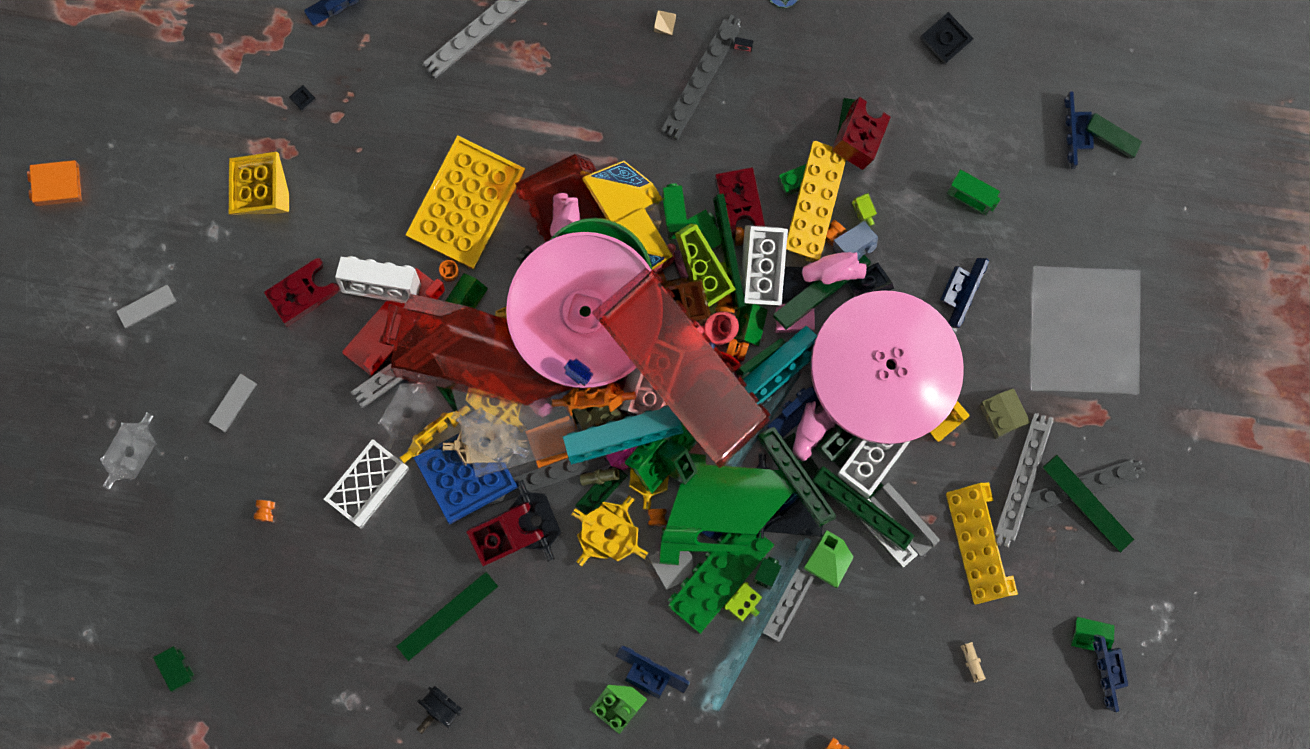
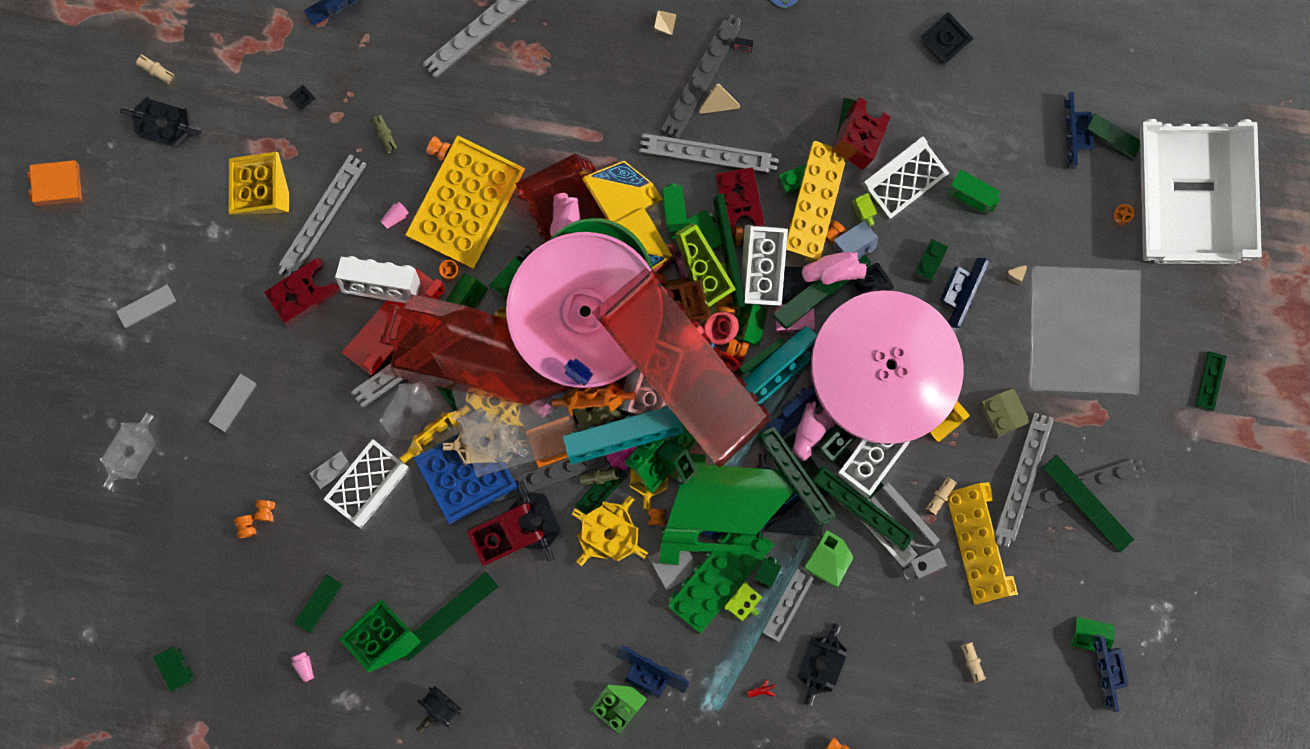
(148, 113): none -> black plate
(155, 69): none -> tan pin
(244, 526): none -> orange wheel
(302, 665): none -> bright pink cone
(318, 603): none -> dark green tile
(321, 216): none -> light grey hinge
(330, 470): none -> light grey plate
(379, 638): none -> green slope
(384, 134): none -> olive pin
(394, 215): none -> bright pink cone
(438, 148): none -> orange wheel
(502, 282): none -> green brick
(707, 153): none -> light grey hinge
(718, 100): none -> tan piece
(762, 690): none -> red bar
(814, 678): none -> black plate
(897, 163): none -> white fence
(930, 261): none -> dark green brick
(934, 561): none -> light grey torso
(941, 495): none -> tan pin
(1016, 274): none -> tan slope
(1125, 210): none -> orange wheel
(1200, 224): none -> white panel
(1210, 381): none -> dark green tile

